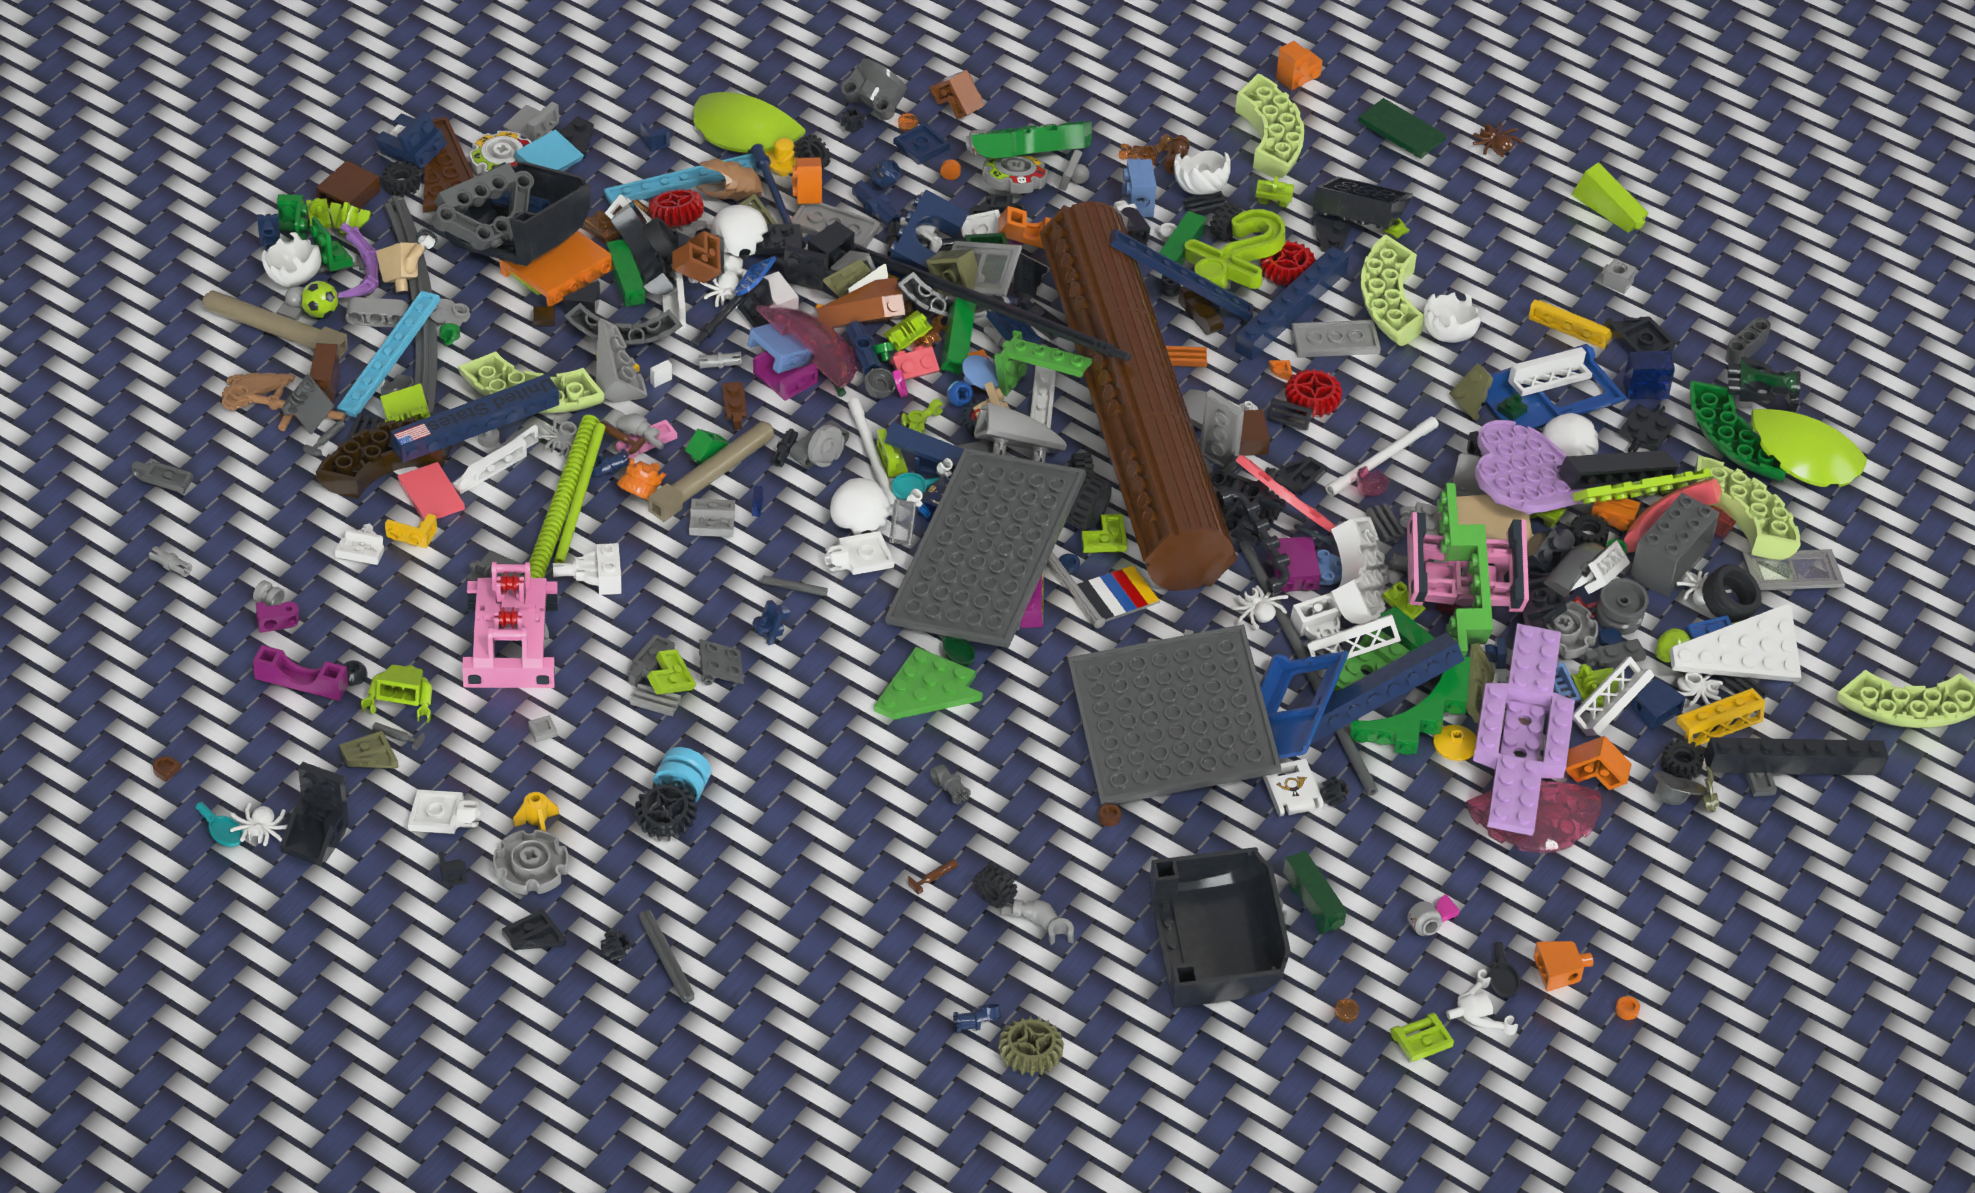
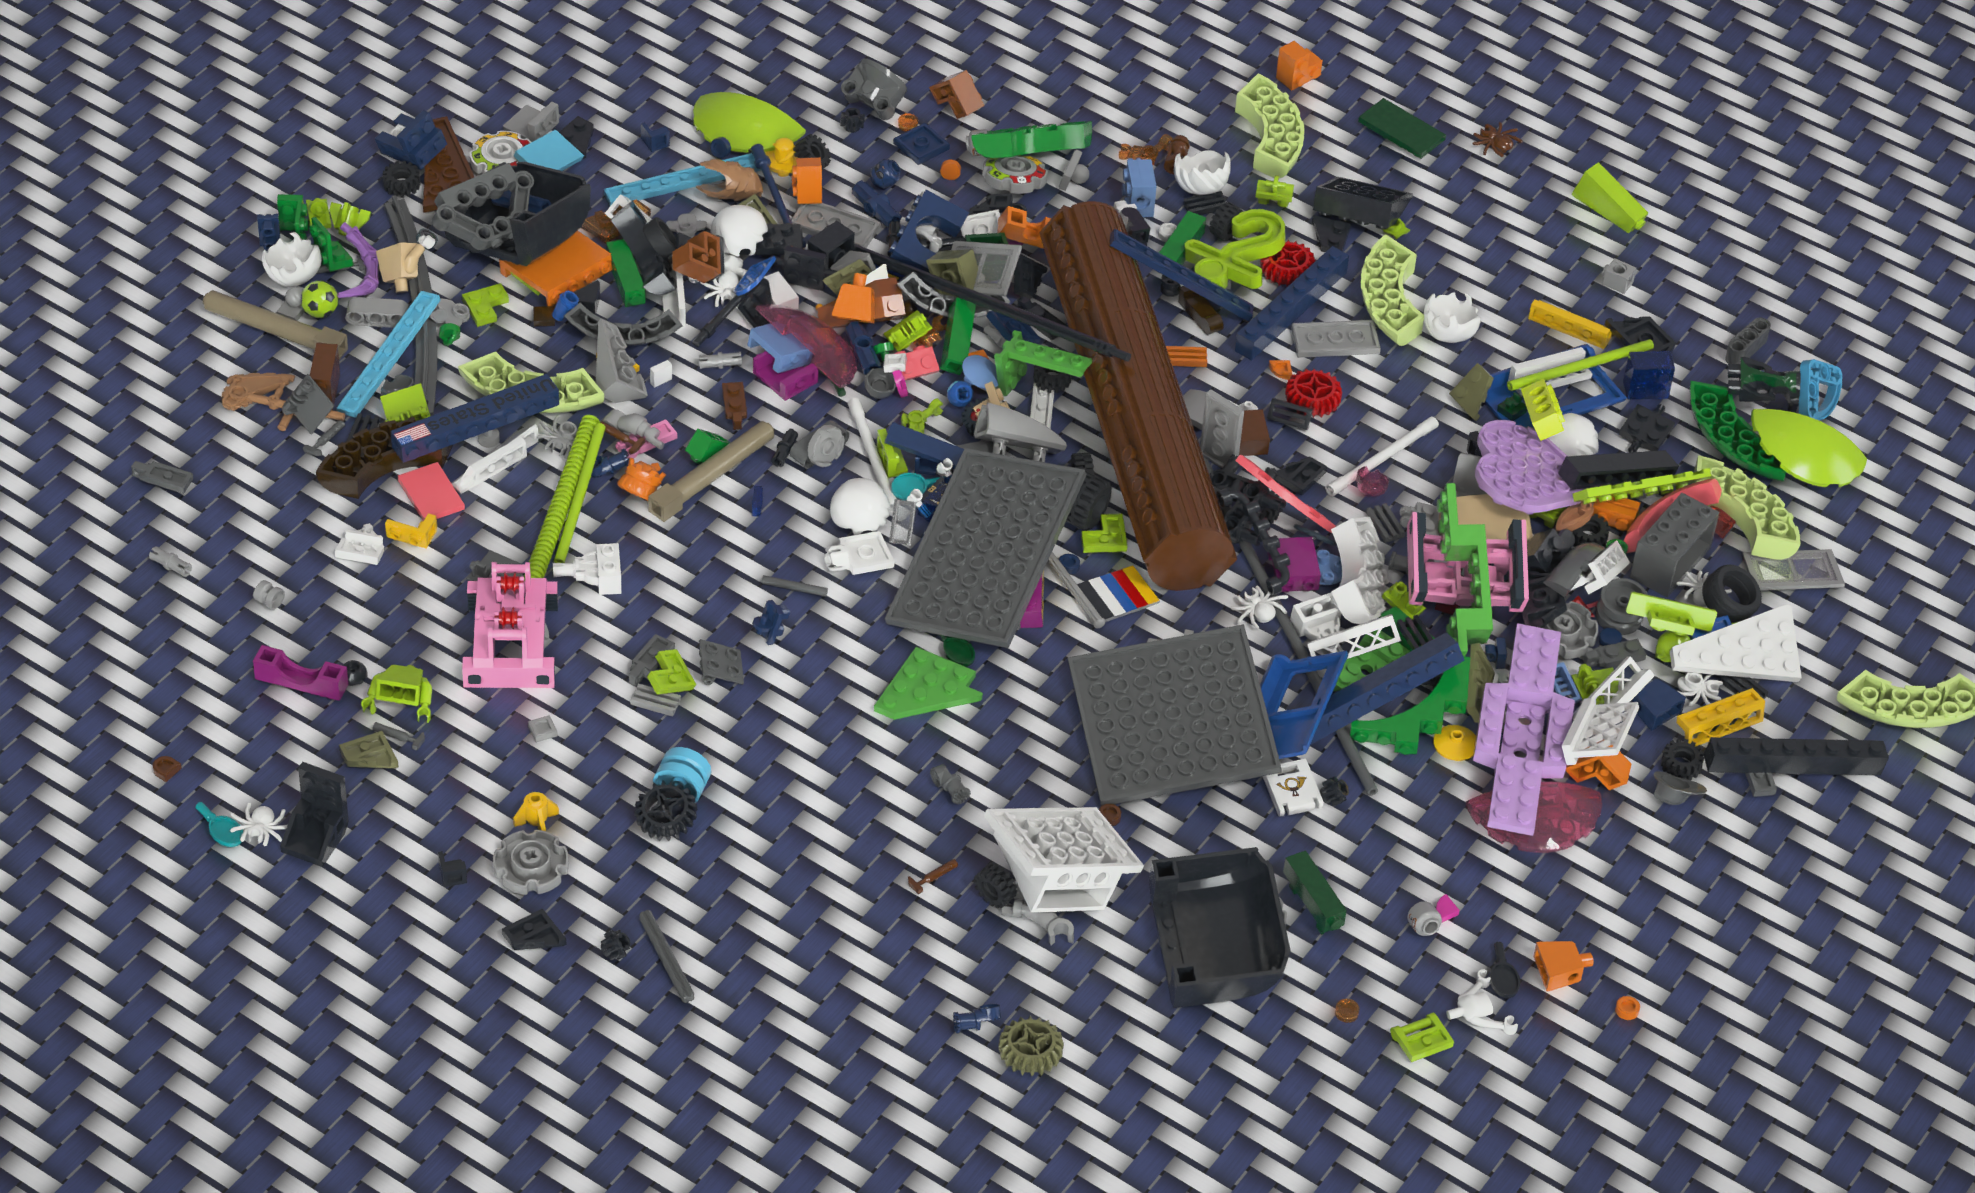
(277, 616): magenta leg -> none
(350, 185): reddish brown brick -> none
(442, 812): white plate -> none
(481, 303): none -> lime plate
(565, 303): none -> blue cone
(677, 207): red gear -> none
(712, 517): light grey slope -> none
(720, 147): none -> dark blue tile
(855, 301): none -> orange torso
(895, 362): none -> white tile
(1051, 382): none -> black tyre
(1062, 856): none -> white wedge
(1420, 637): none -> black tile
(1543, 409): none -> neon yellow brick
(1574, 516): none -> nougat arm
(1579, 365): none -> lime piece
(1583, 728): none -> white fence
(1670, 614): none -> lime bracket
(1710, 799): olive plate -> none
(1809, 388): none -> dark azure beam

